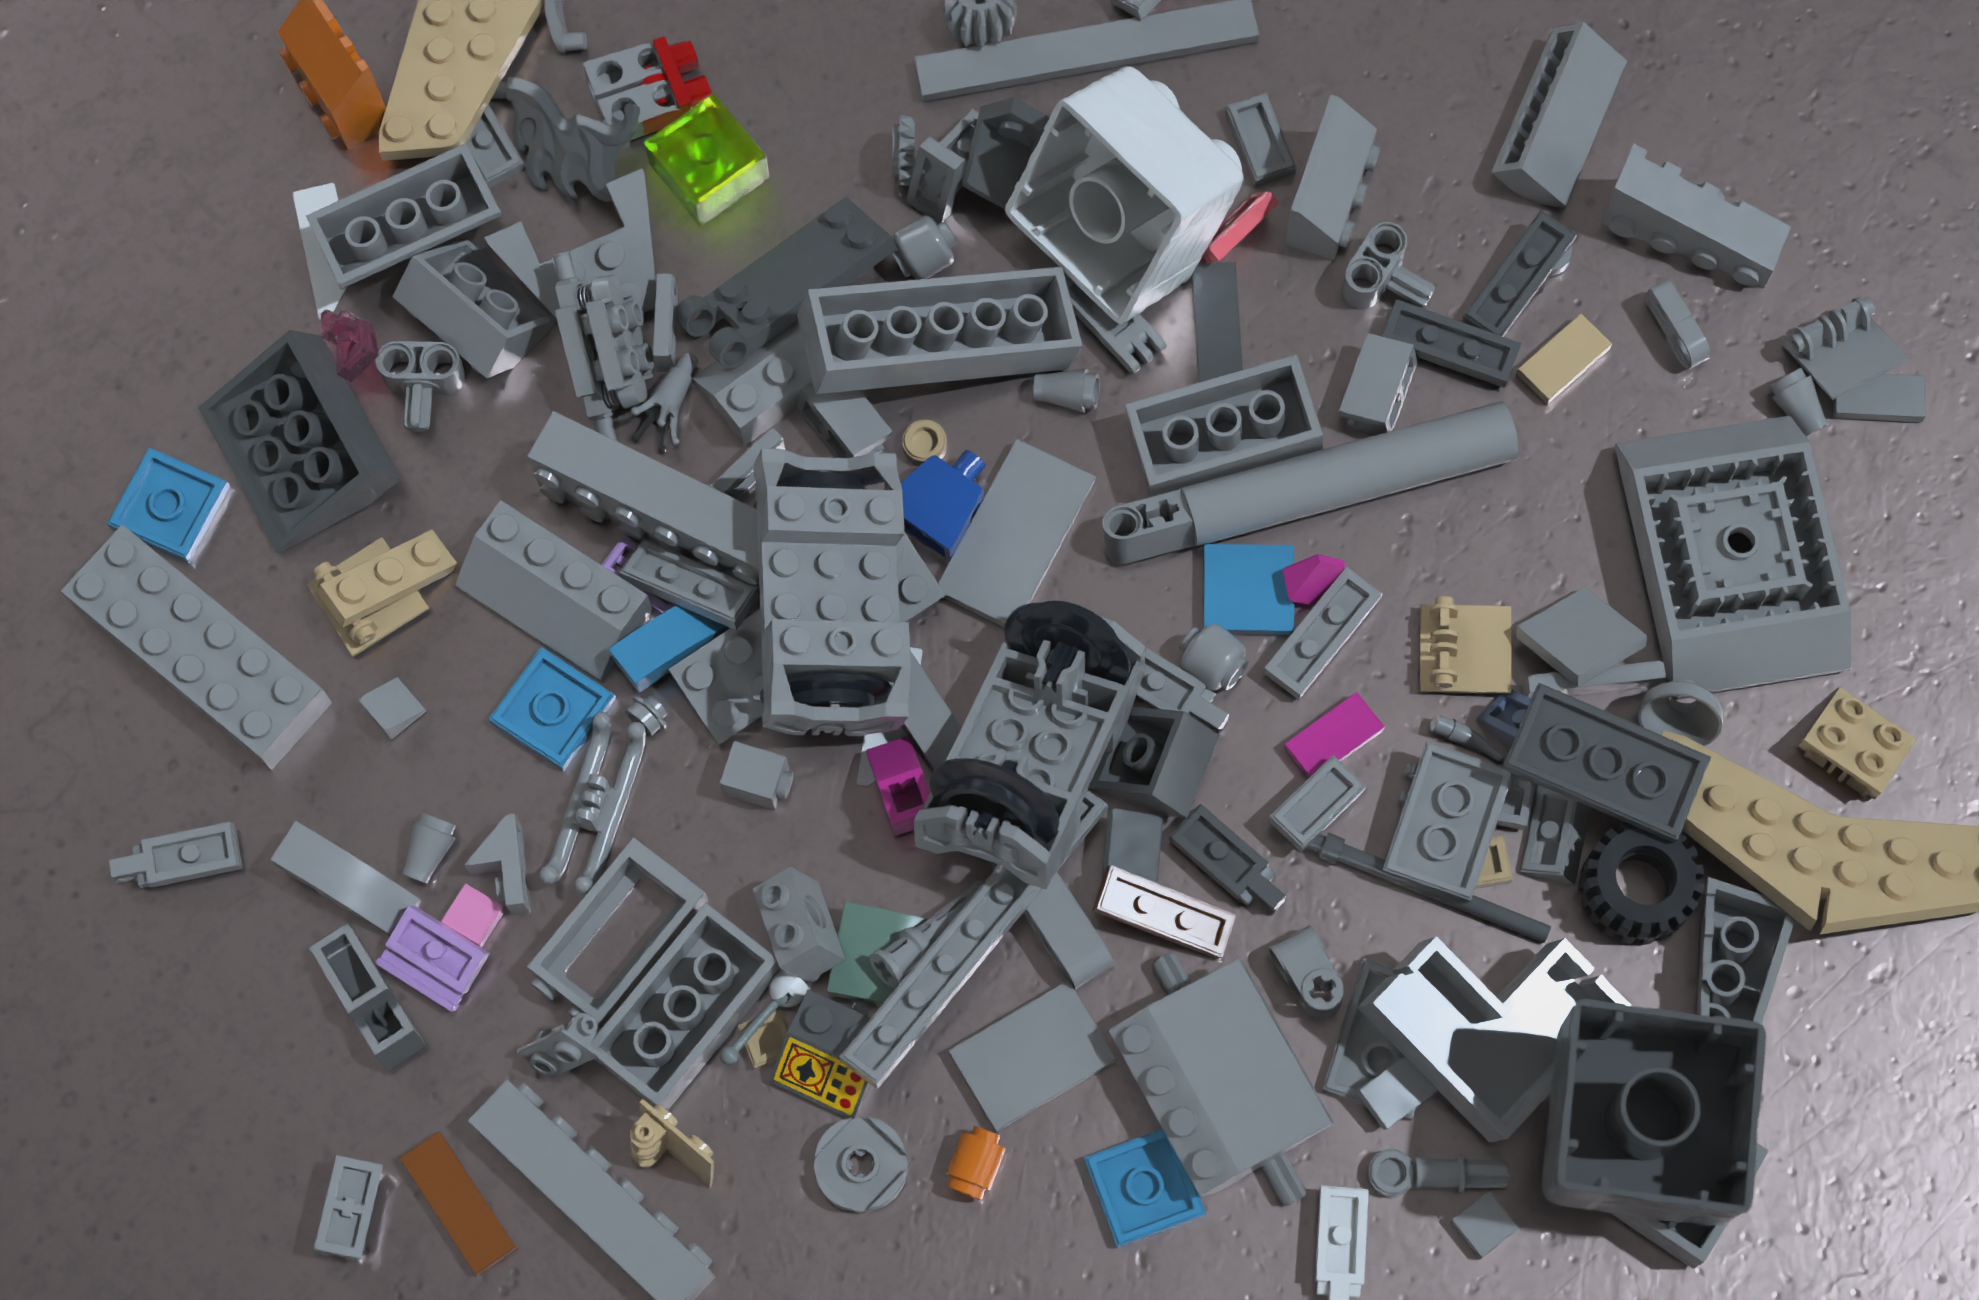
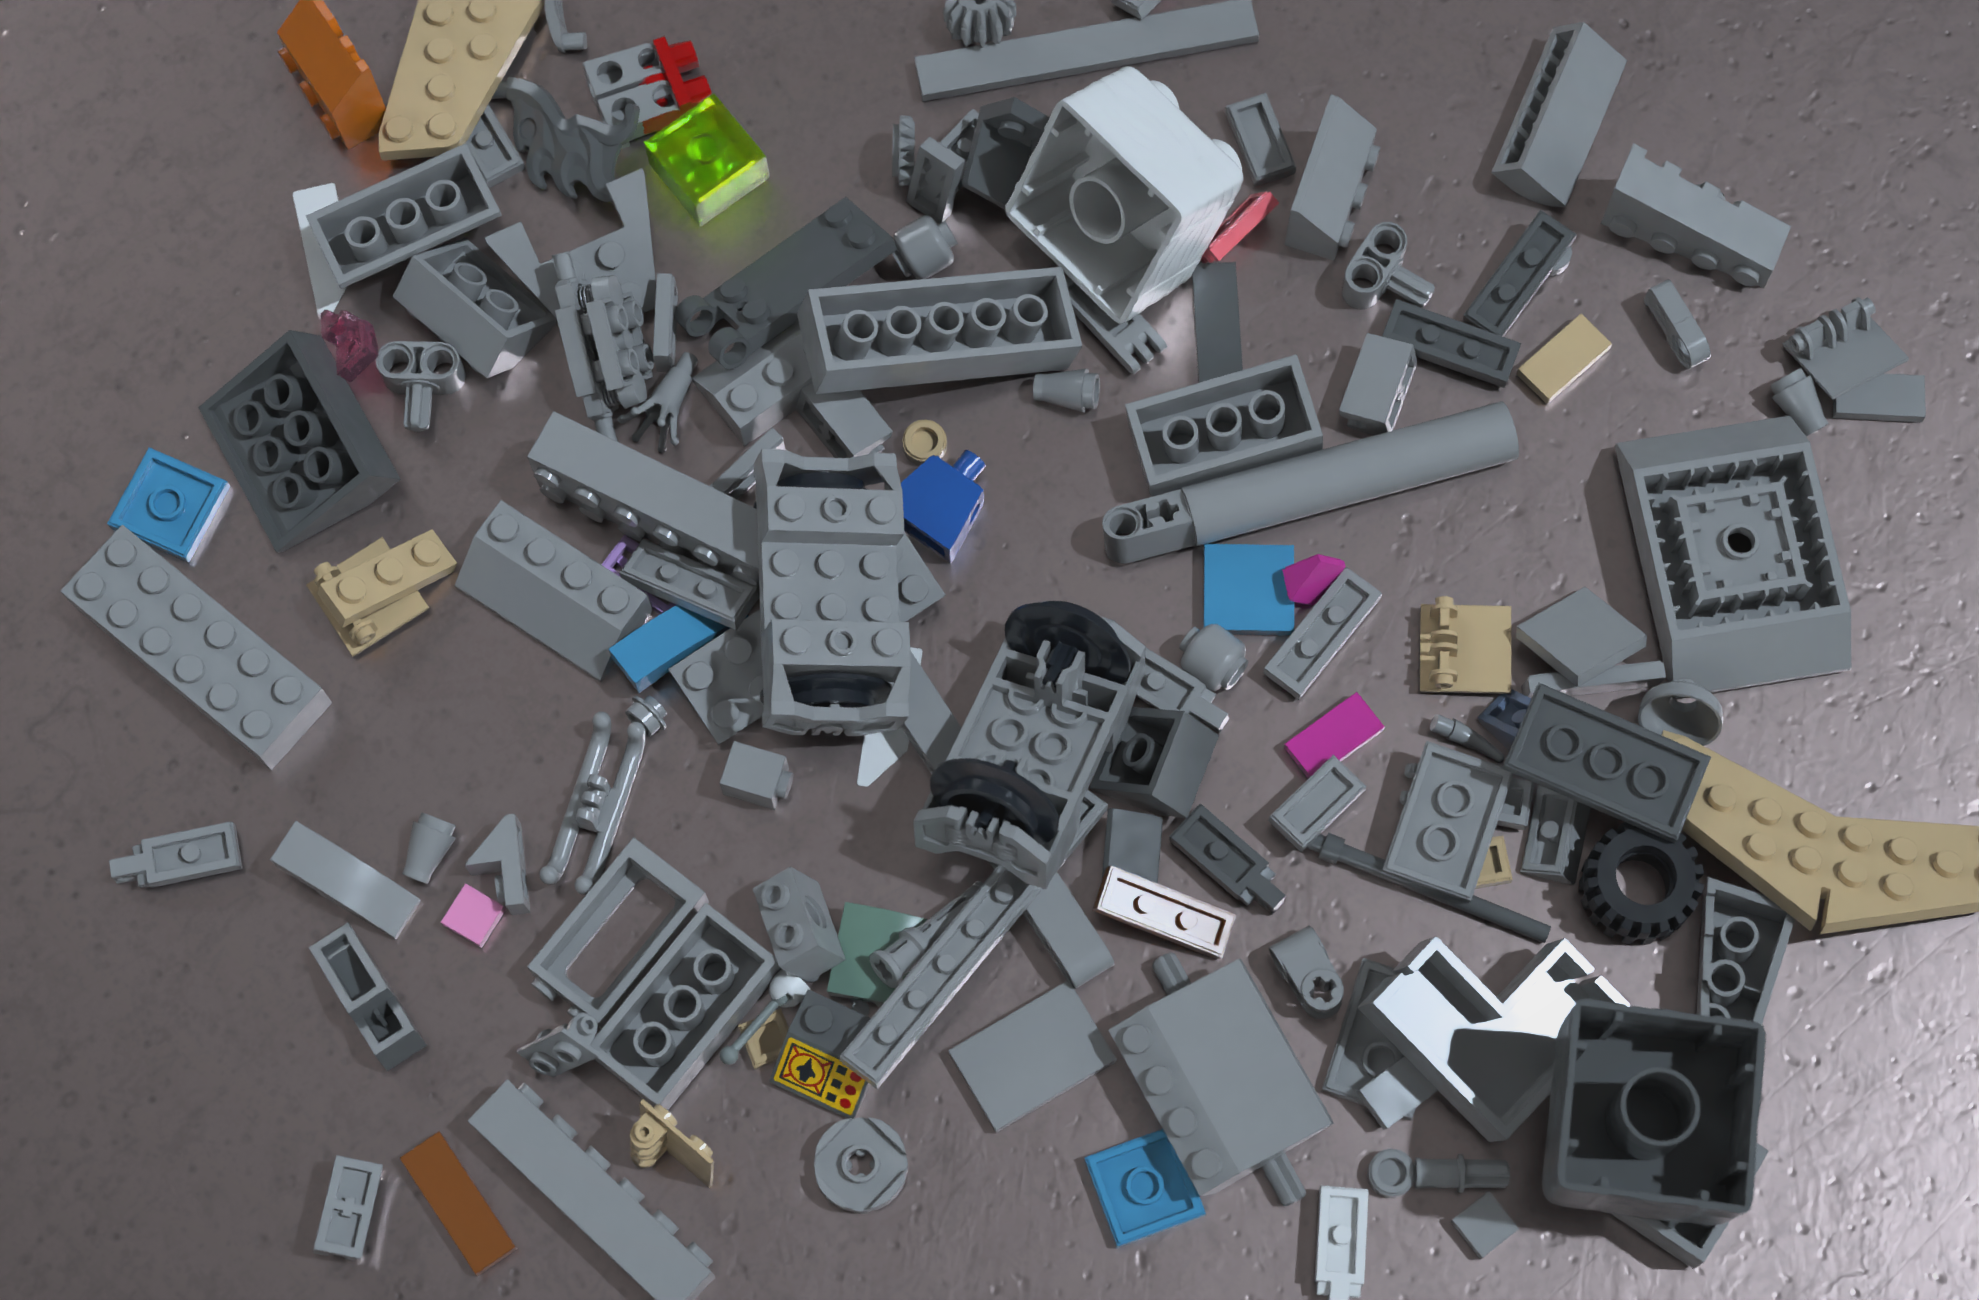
(392, 707): light grey slope -> none
(432, 958): lavender plate -> none
(551, 708): dark azure tile -> none
(899, 782): dark pink slope -> none
(975, 1162): orange brick -> none
(1015, 533): light grey tile -> none
(1857, 743): tan hinge -> none

